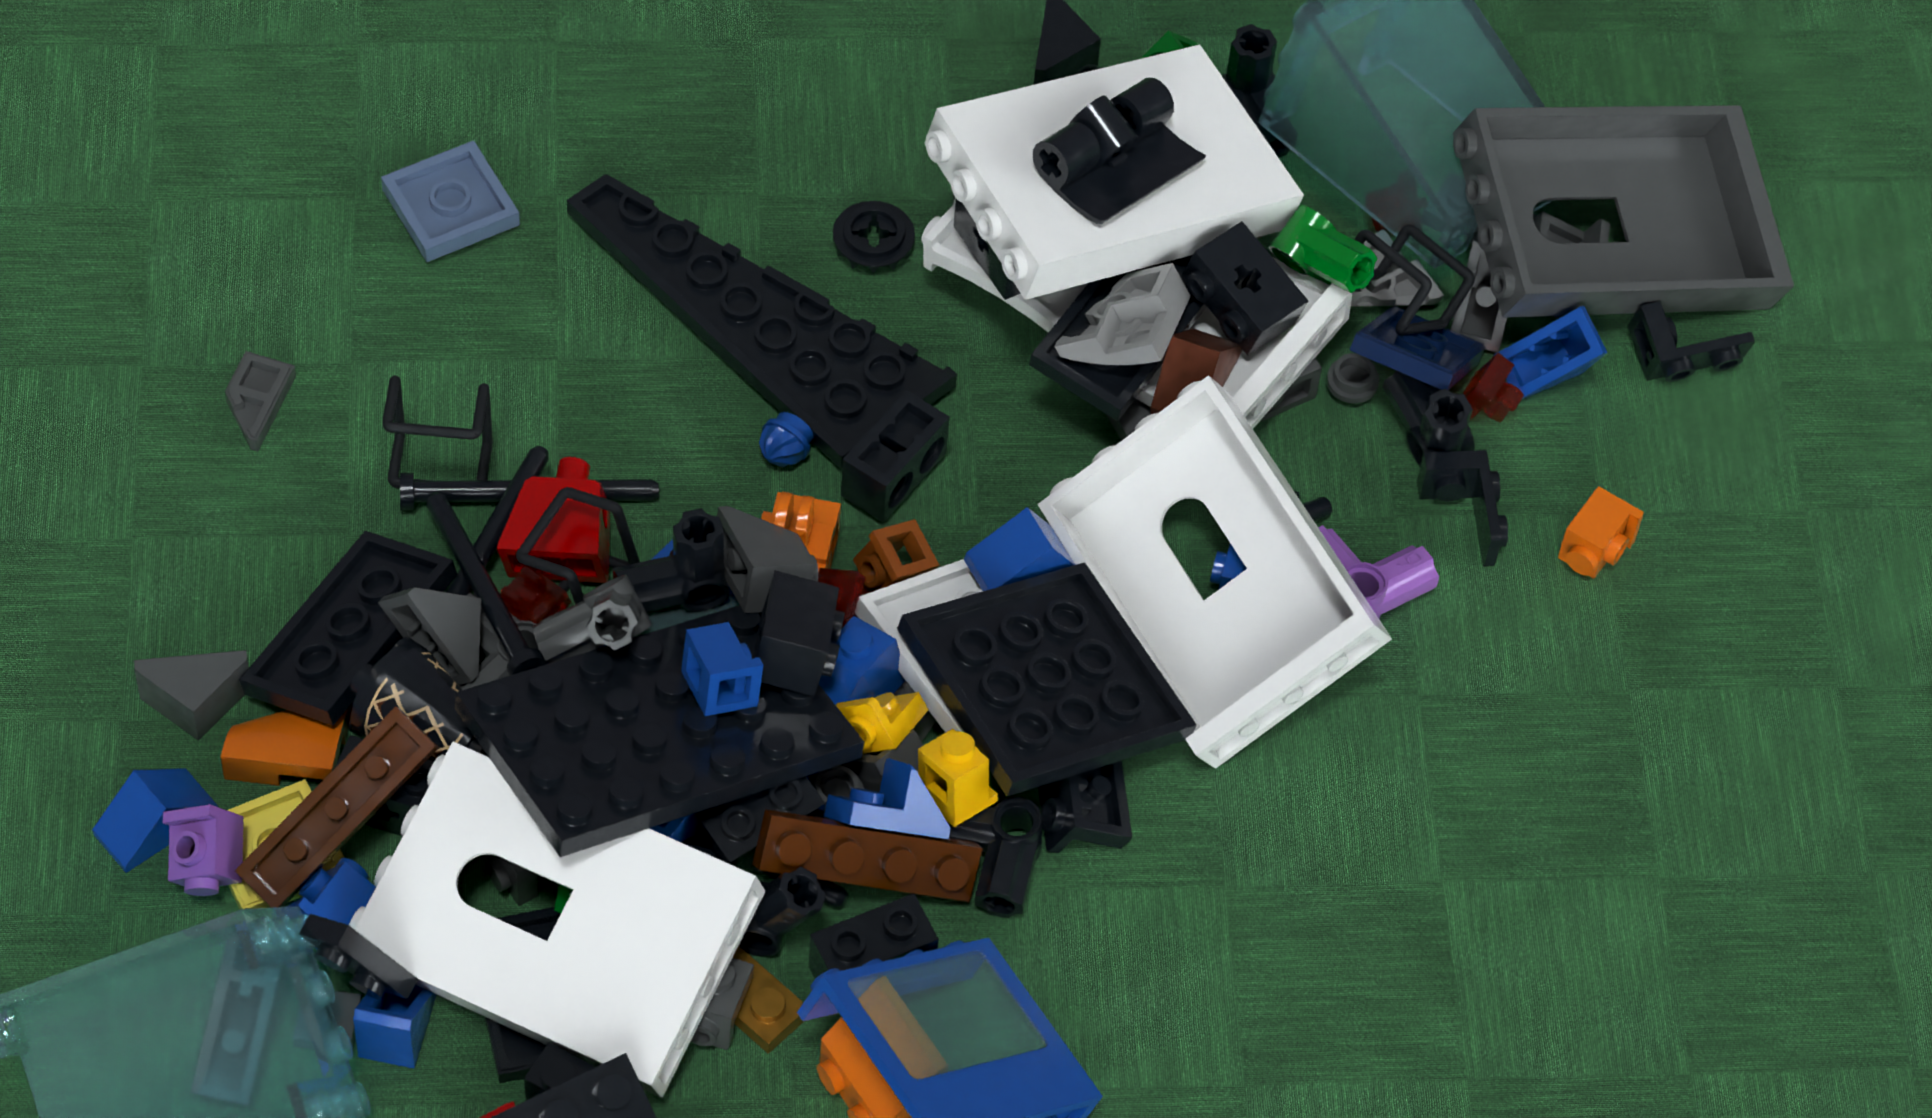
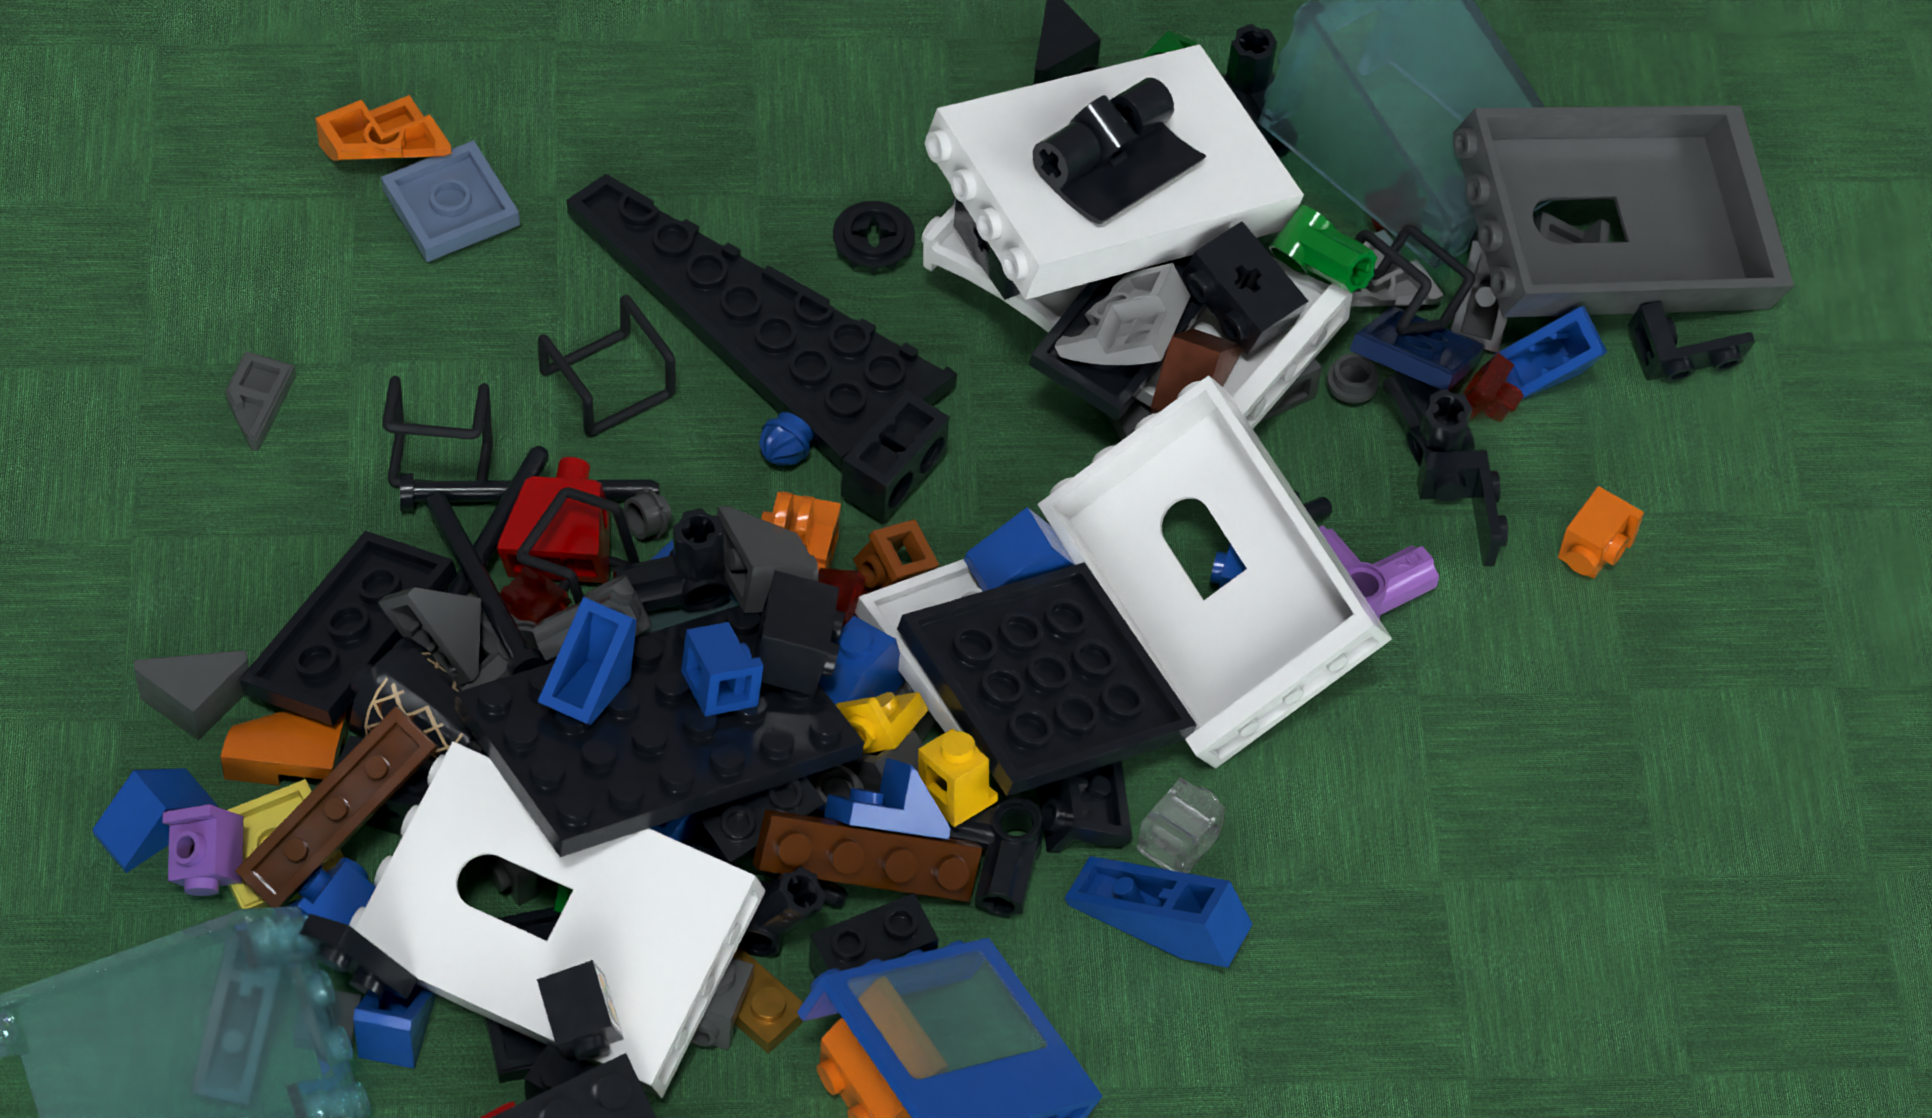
(384, 132): none -> orange slope
(580, 1011): none -> black brick
(591, 662): none -> blue slope
(627, 306): none -> black piece
(647, 514): none -> dark grey plate
(1169, 909): none -> blue slope
(1181, 827): none -> clear brick

